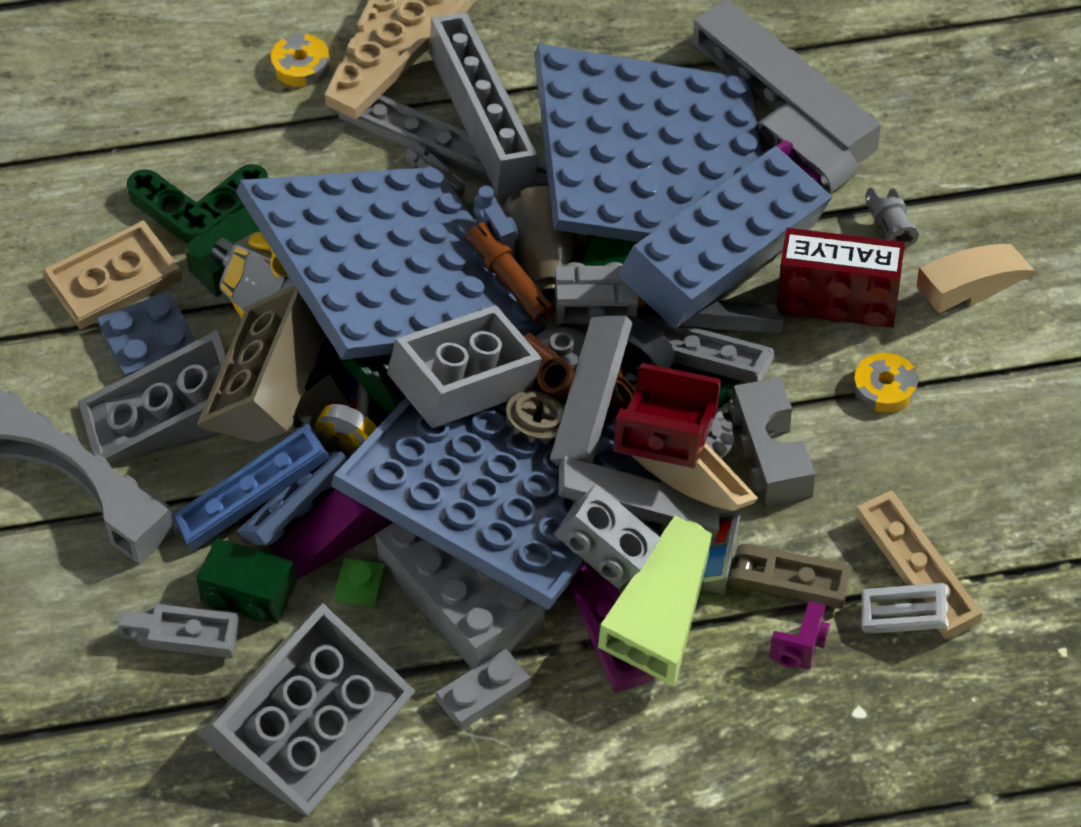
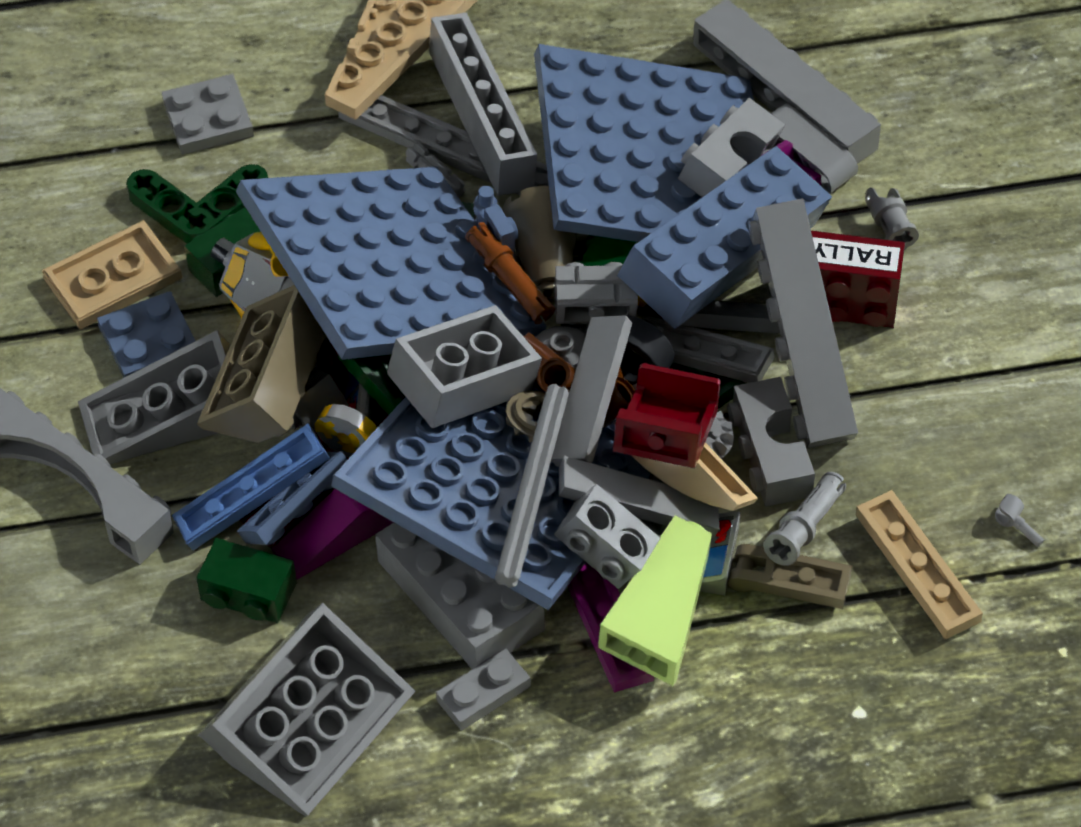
(182, 630): light grey hinge -> none
(207, 114): none -> light grey plate
(300, 59): yellow piece -> none
(360, 582): bright green plate -> none
(531, 486): none -> light grey axle
(727, 149): none -> light grey arch
(798, 526): none -> light grey pin
(800, 650): magenta bracket -> none
(803, 323): none -> light grey brick
(880, 396): yellow piece -> none
(936, 621): white tile -> none
(971, 275): tan slope -> none
(1008, 516): none -> light grey hand

